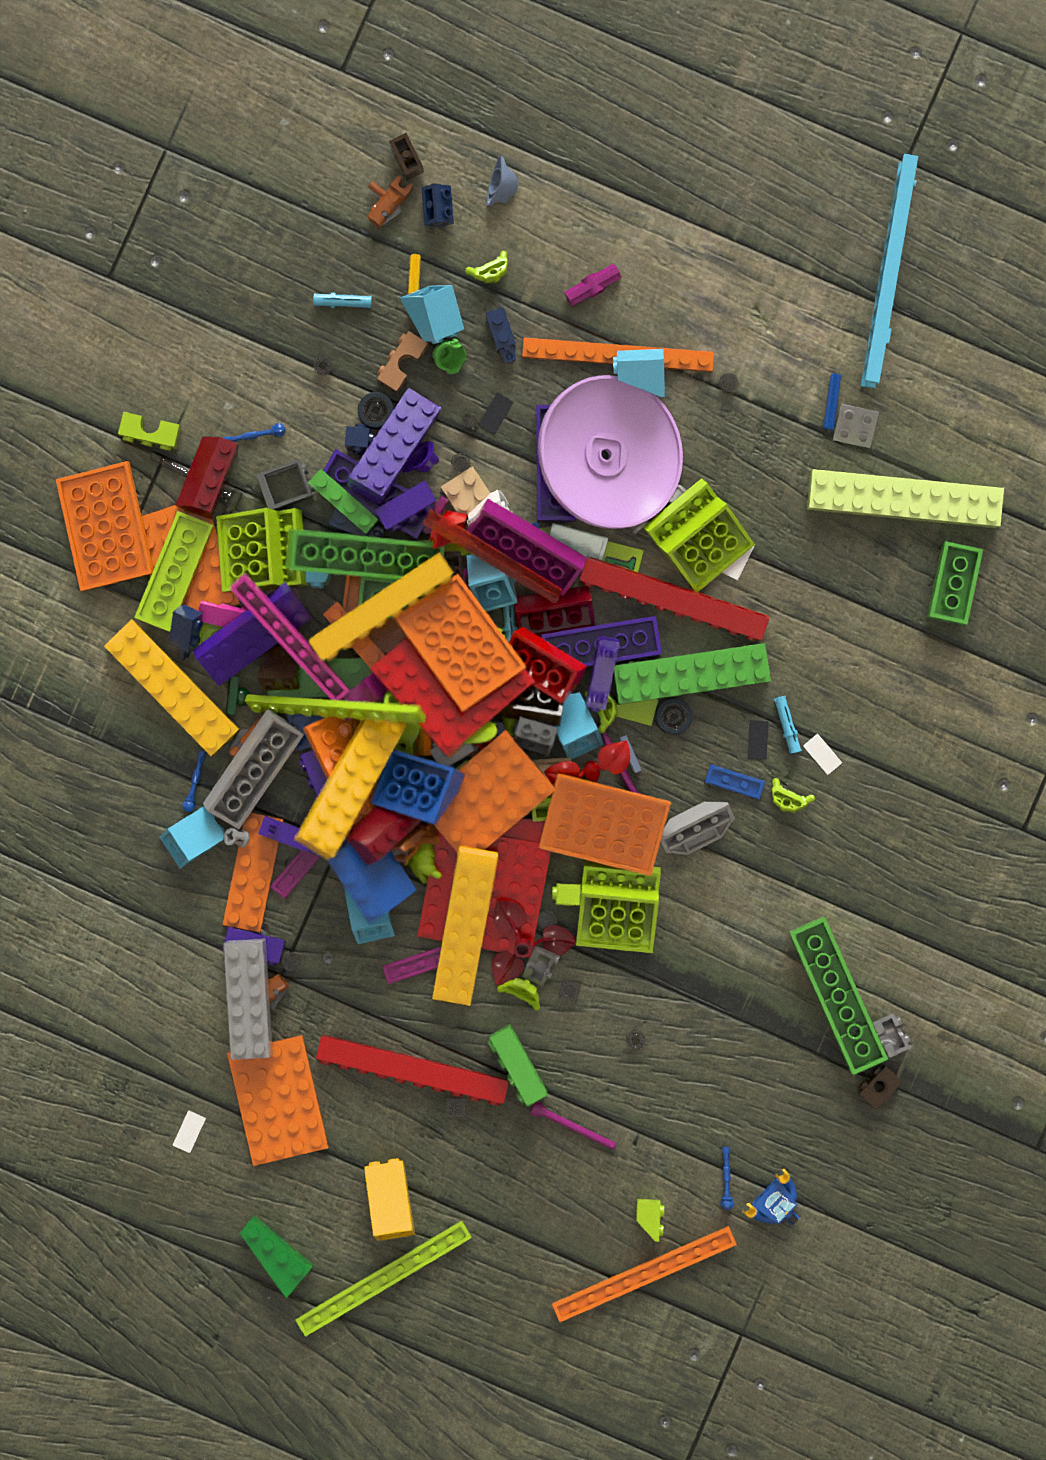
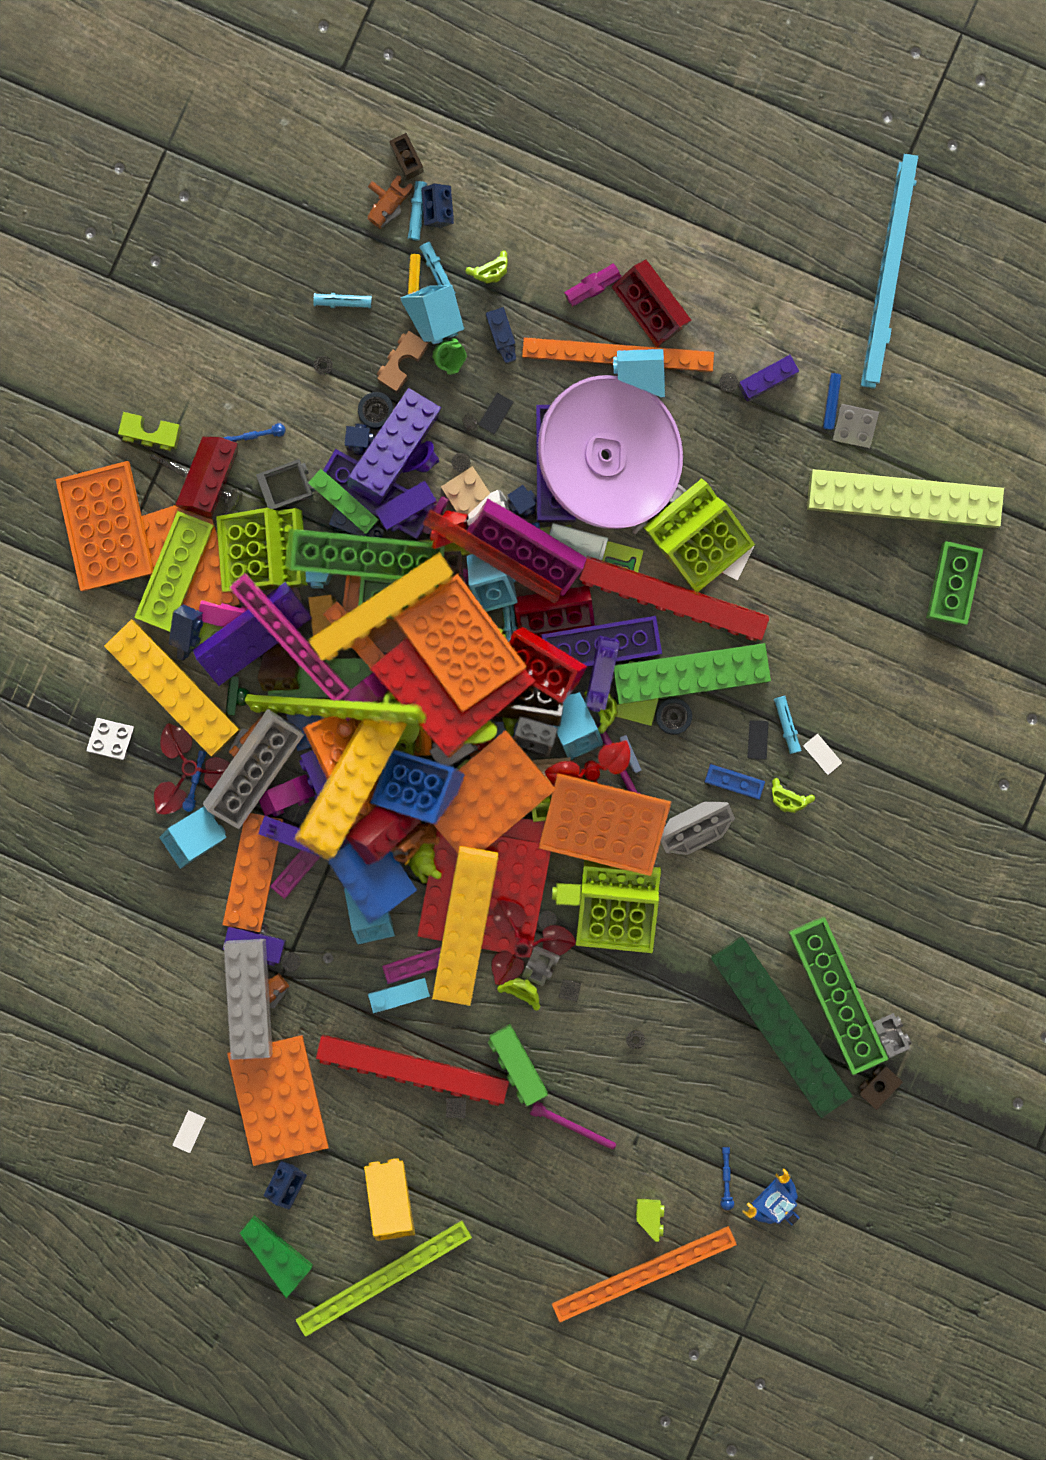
(110, 739): none -> hinge
(173, 743): none -> dark red plant
(236, 837): light grey bush -> none
(285, 1185): none -> dark blue brick
(286, 795): none -> magenta brick
(318, 606): none -> pearl gold brick
(398, 995): none -> medium azure slope
(417, 212): none -> medium azure pin
(434, 264): none -> medium azure pin
(502, 183): sand blue hat -> none
(522, 502): none -> dark blue brick
(651, 303): none -> dark red slope
(768, 378): none -> dark purple brick
(781, 1027): none -> dark green brick

